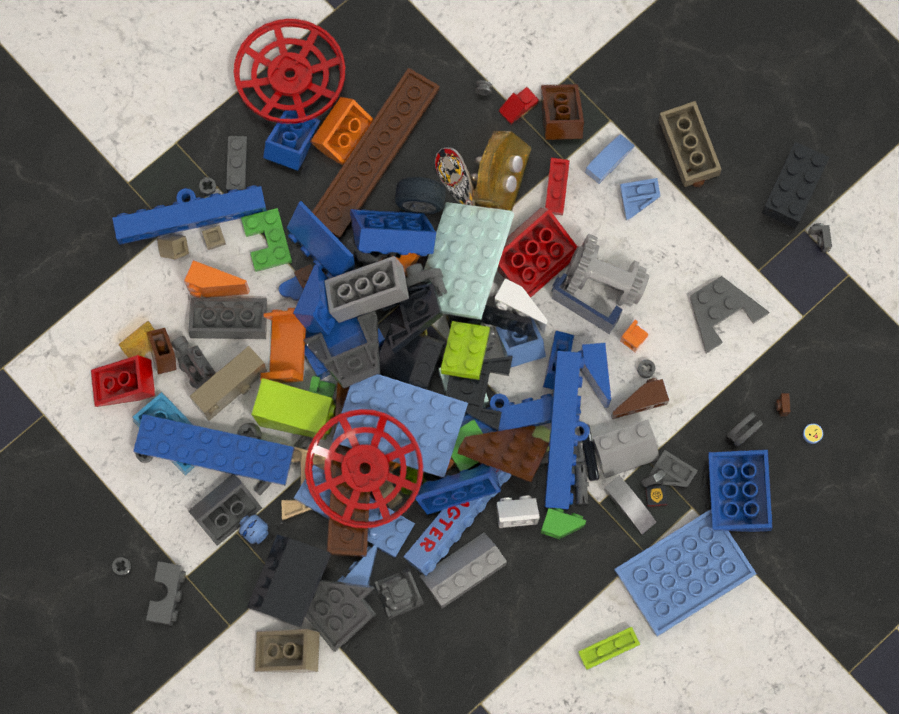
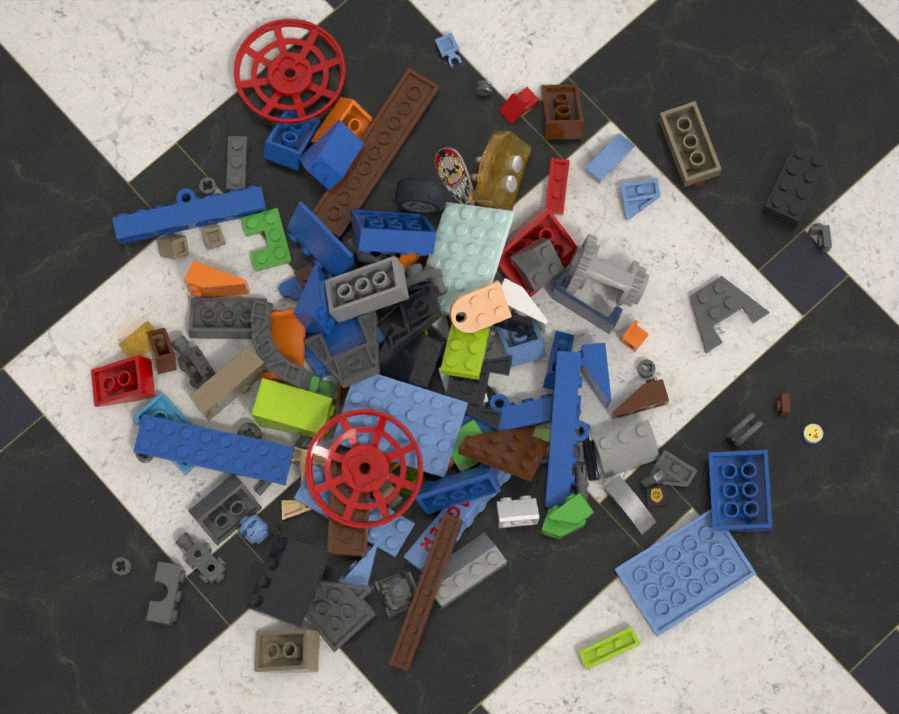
(203, 562): none -> dark grey brick
(266, 348): none -> dark grey tile
(332, 155): none -> blue slope
(426, 592): none -> reddish brown plate
(447, 47): none -> medium blue plate
(481, 308): none -> light nougat plate
(538, 264): none -> dark grey slope
(572, 512): none -> bright green slope

